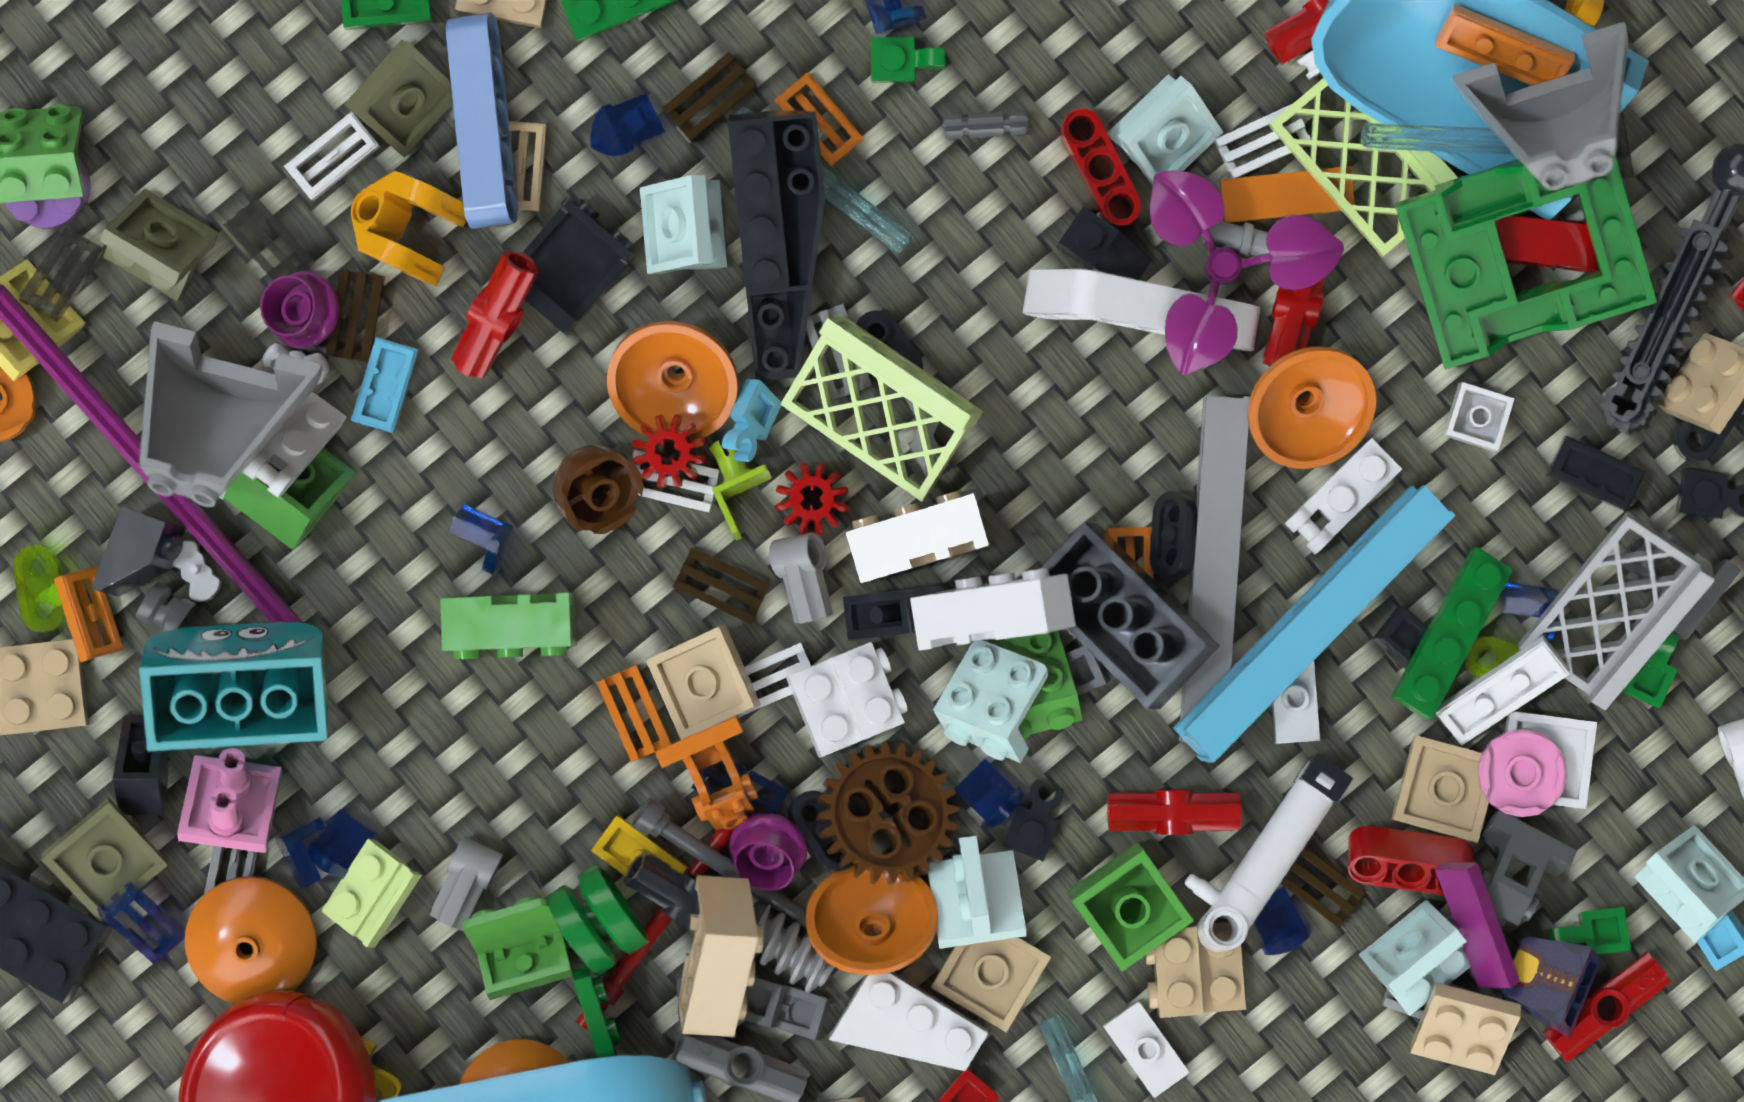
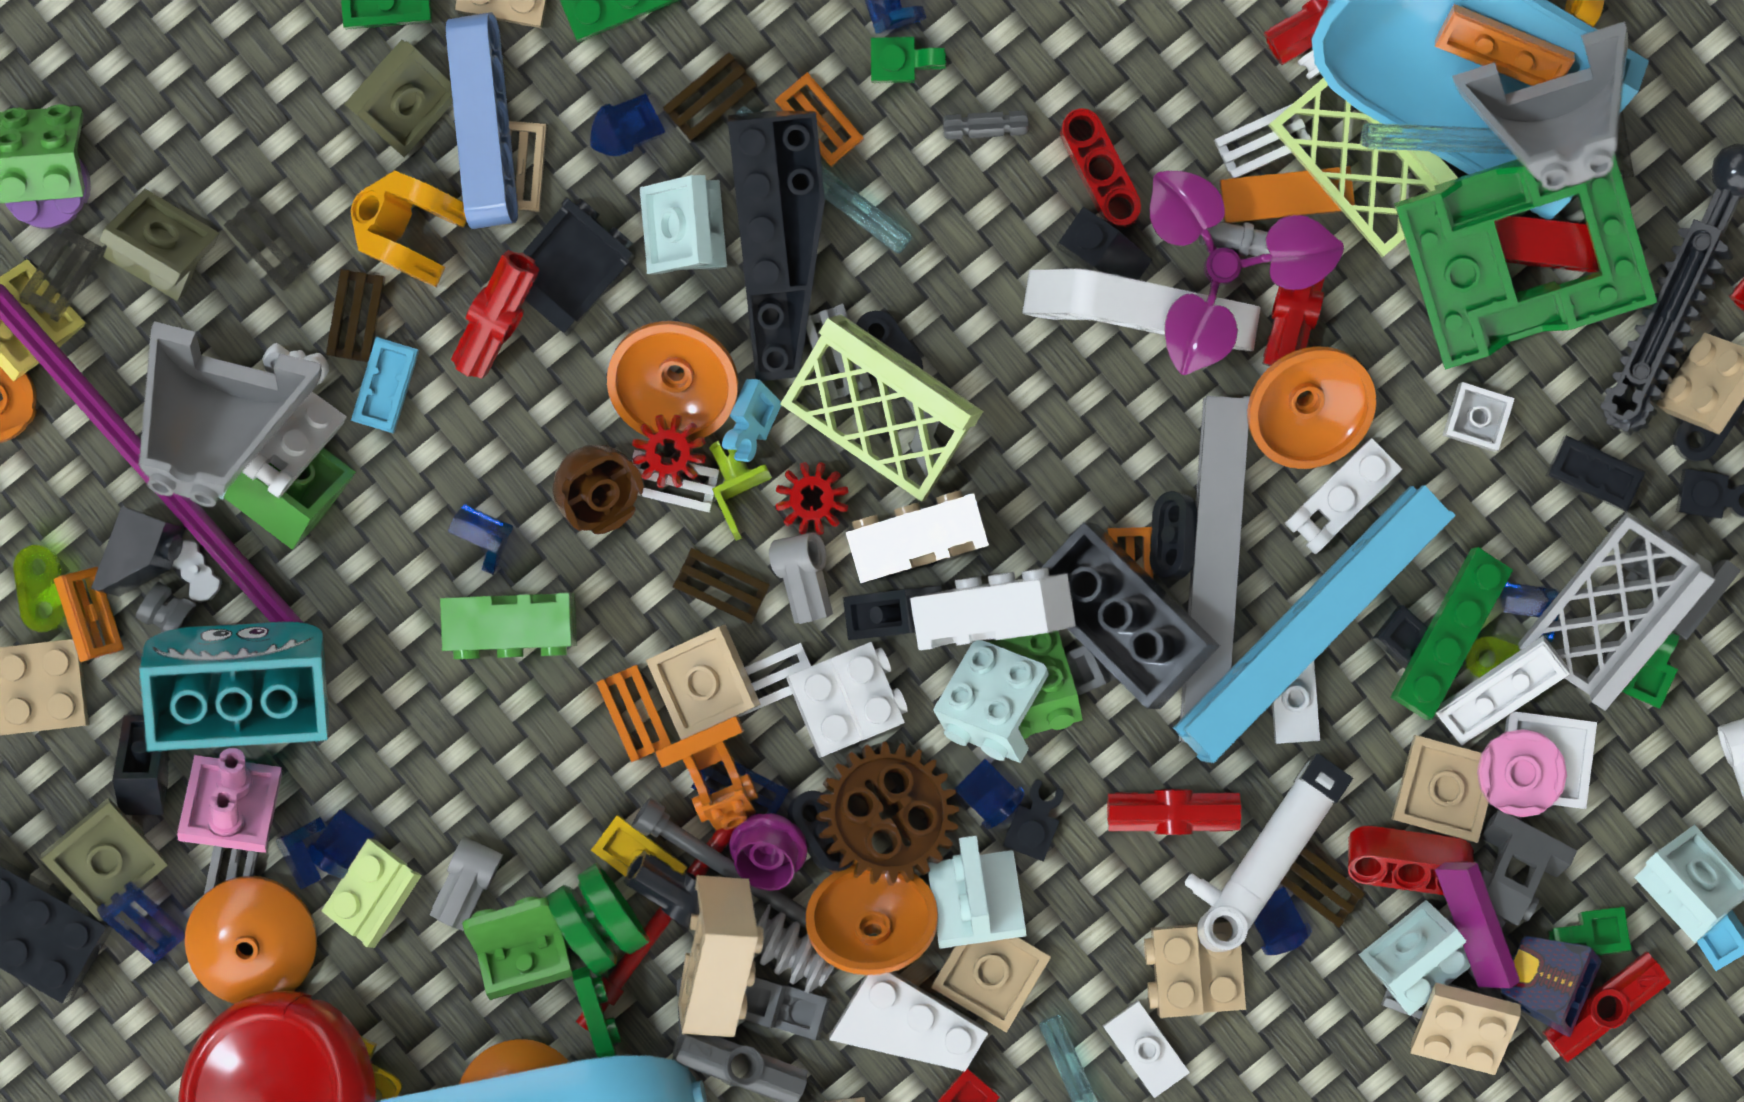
(300, 309): magenta piece -> none
(343, 169): white tile -> none
(1129, 906): bright green slope -> none
(1166, 128): light aqua bracket -> none

